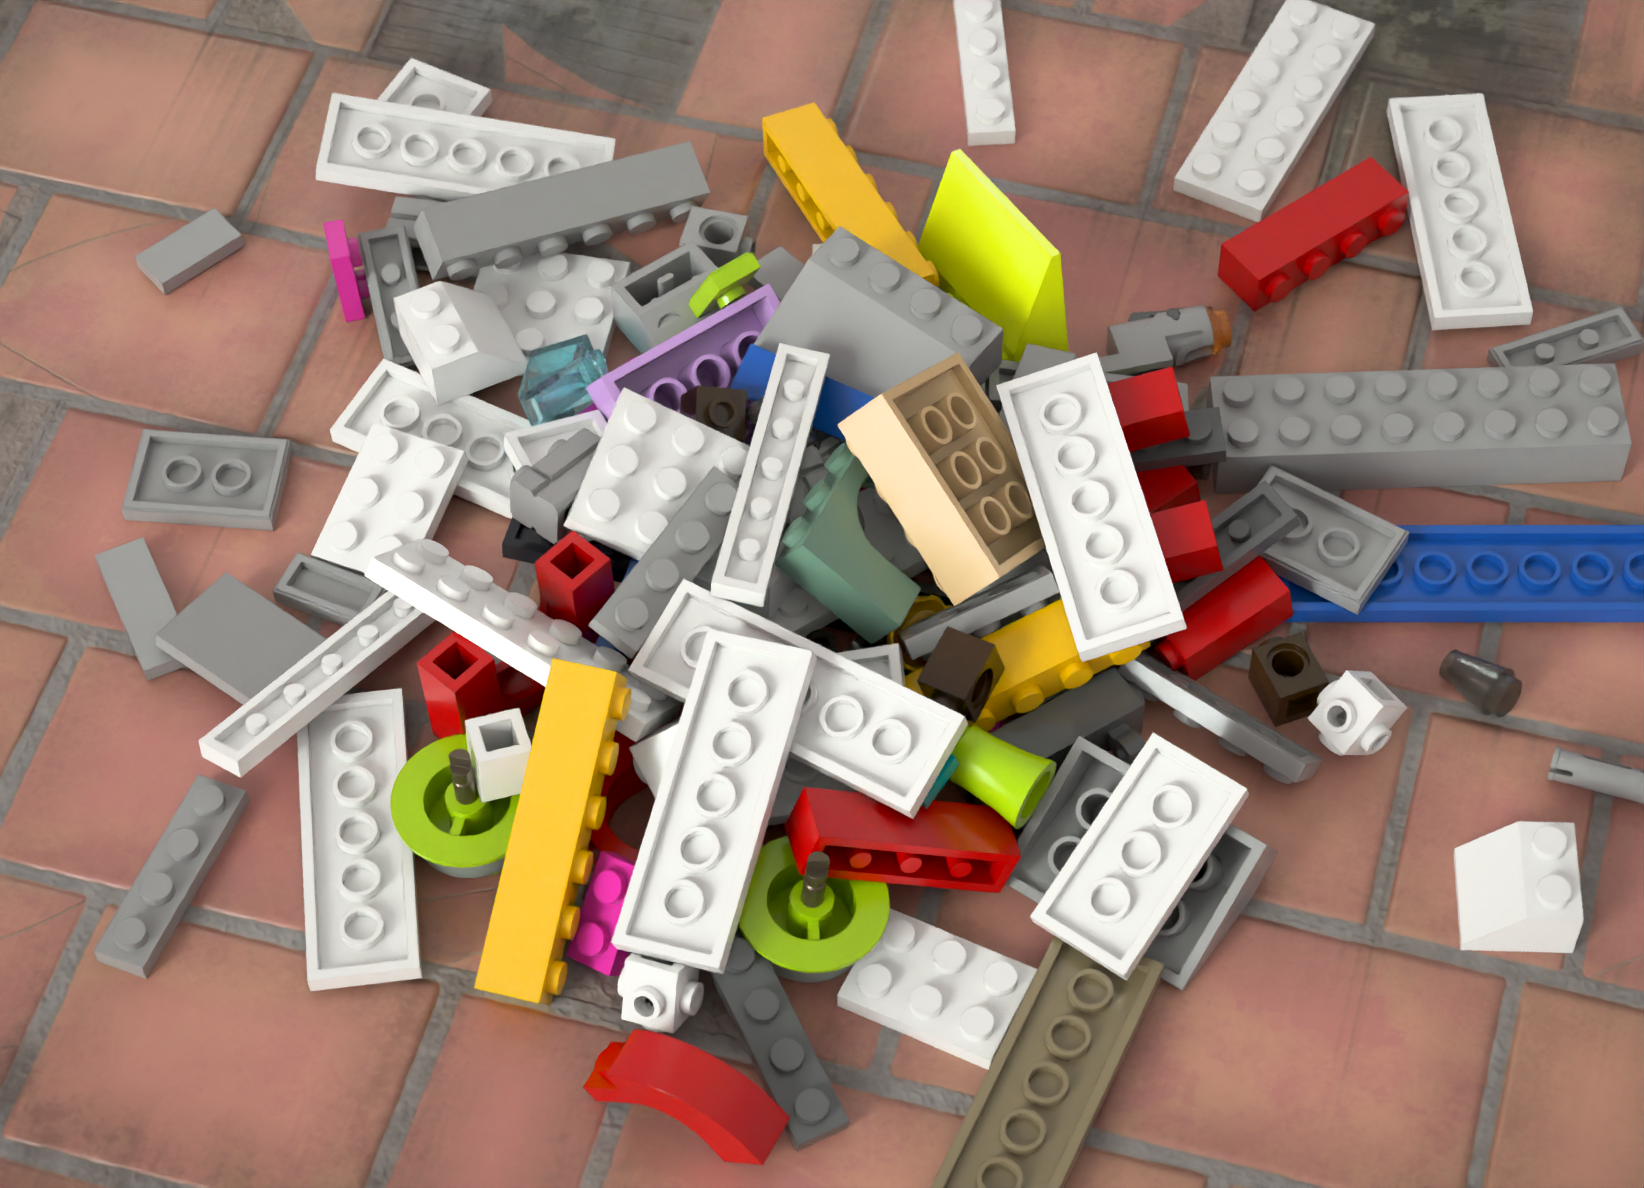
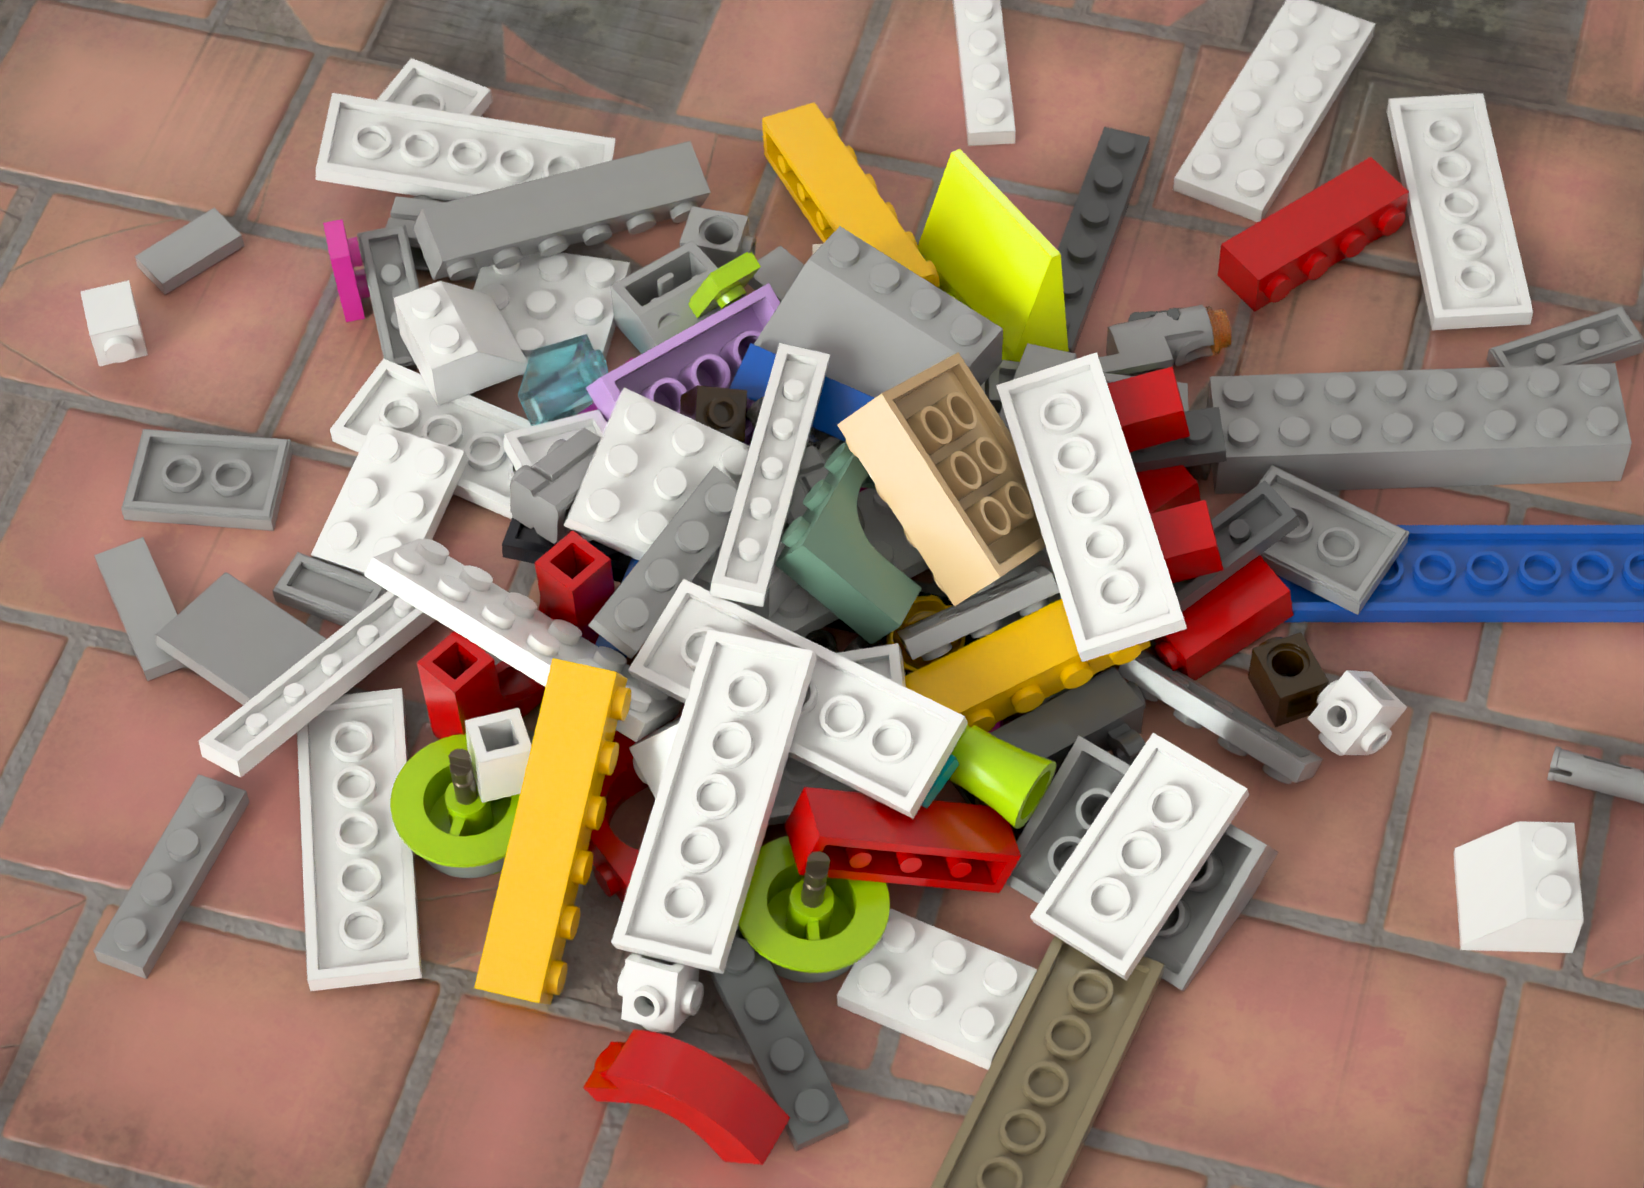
(113, 323): none -> white brick
(601, 914): dark pink plate -> none
(961, 673): dark brown brick -> none
(1097, 221): none -> dark grey plate
(1483, 683): clear smoke cone -> none

